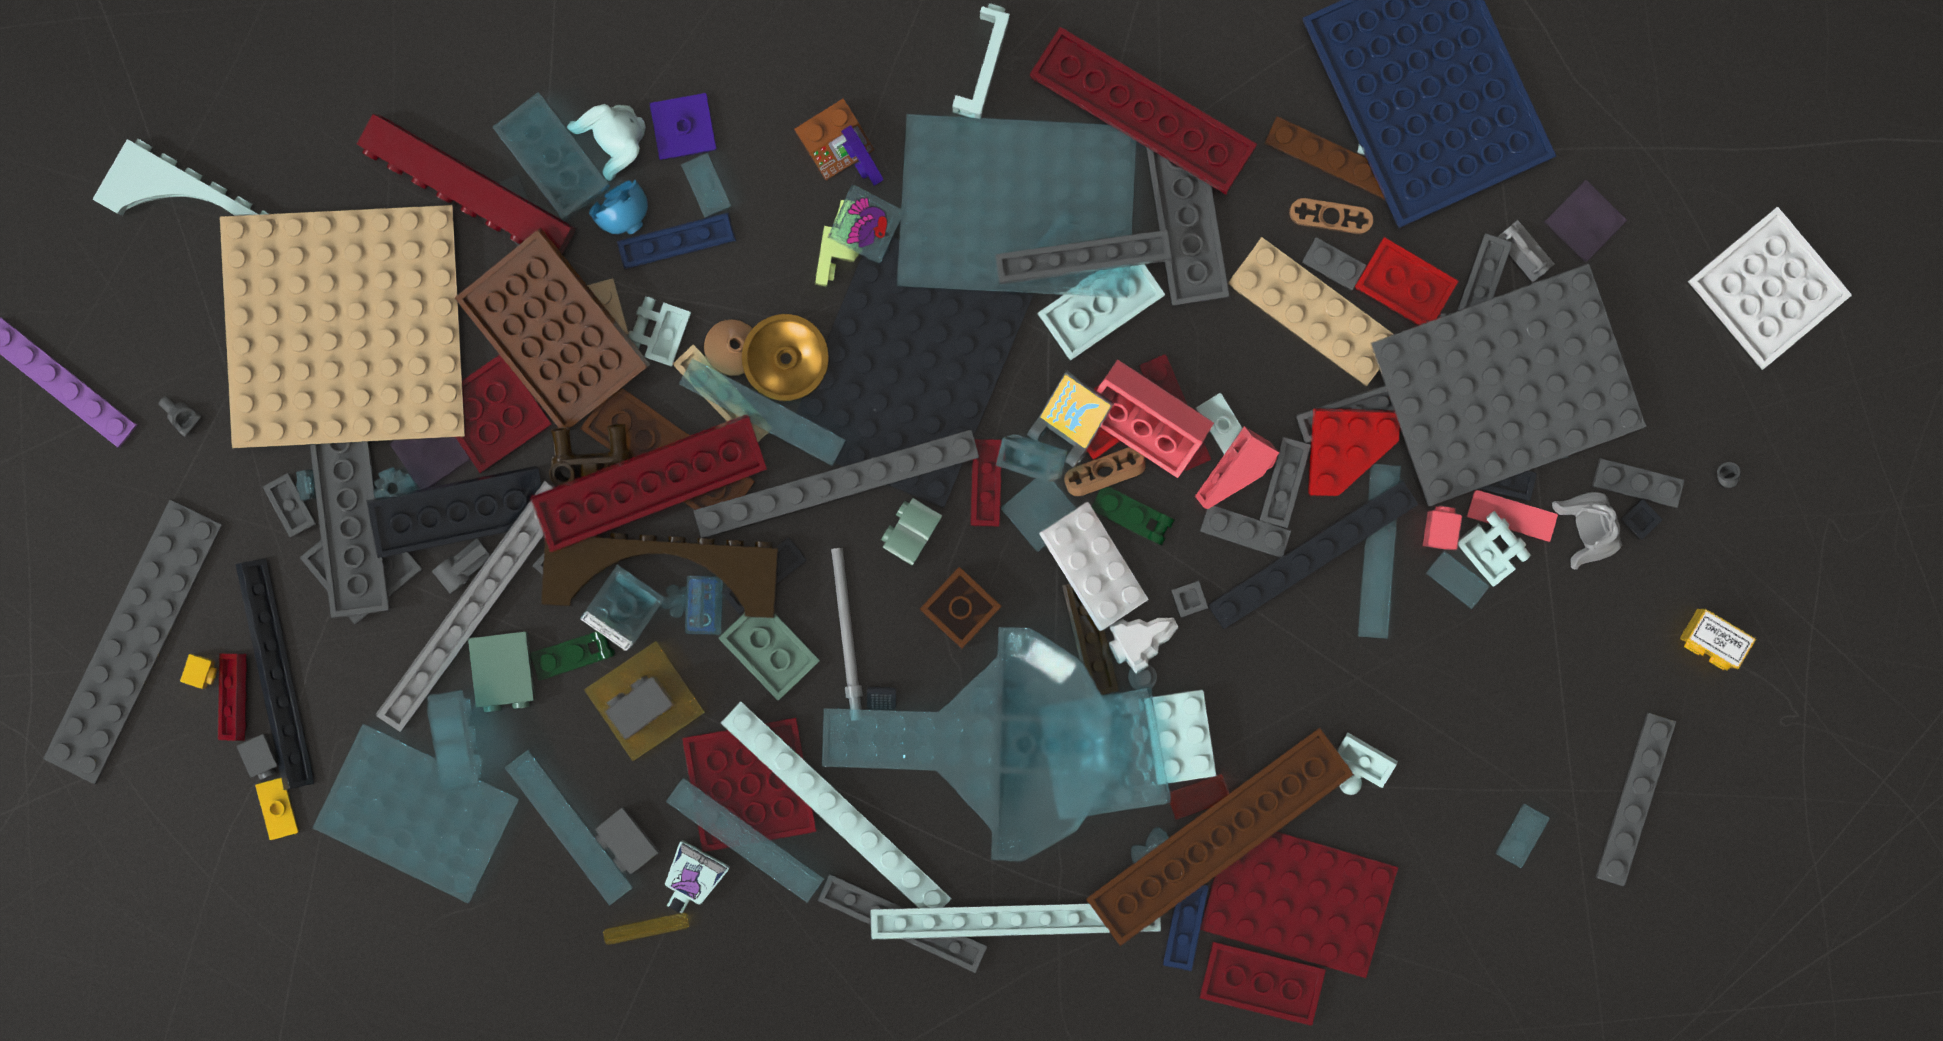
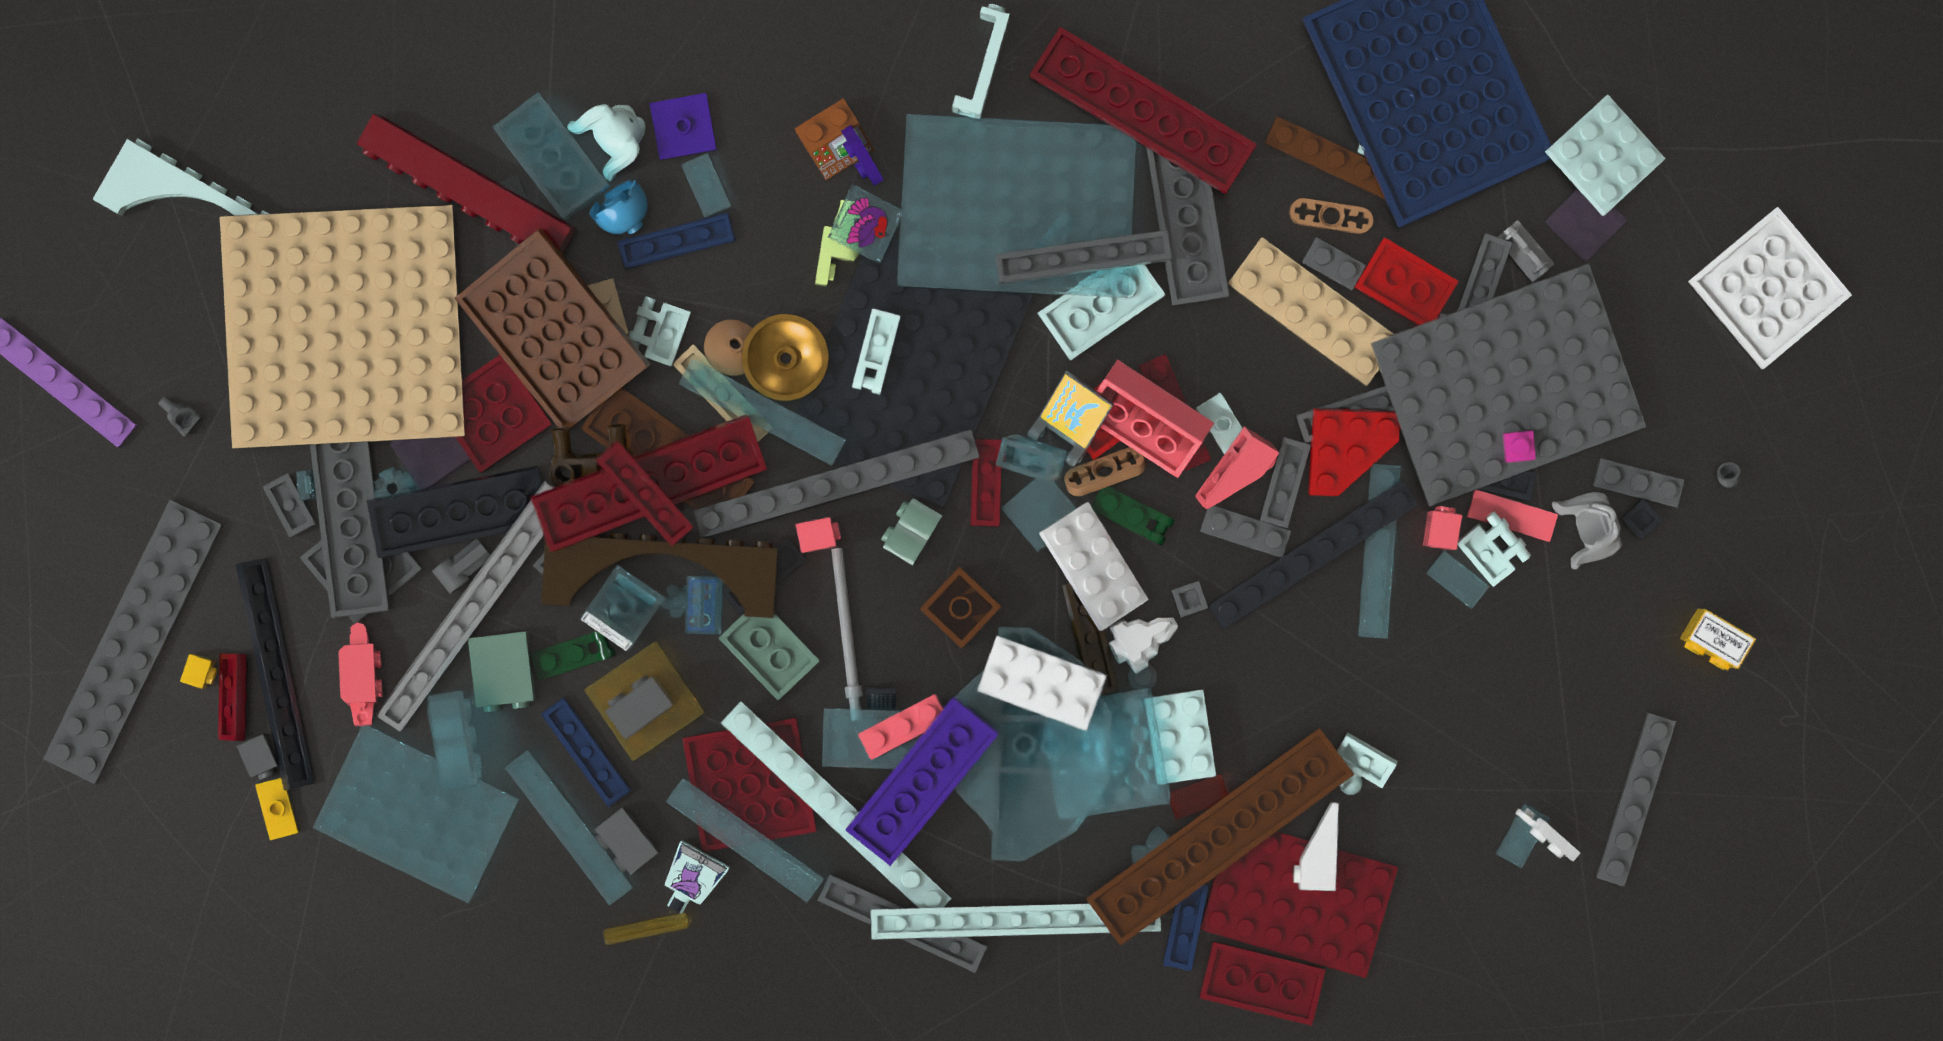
(359, 675): none -> coral hinge
(586, 752): none -> dark blue tile
(644, 493): none -> dark red plate
(818, 534): none -> coral brick
(876, 350): none -> light aqua plate
(900, 727): none -> coral plate
(922, 781): none -> dark purple plate
(1042, 683): none -> white plate
(1318, 860): none -> white slope
(1519, 446): none -> dark pink plate
(1543, 832): none -> white hinge
(1605, 155): none -> light aqua plate

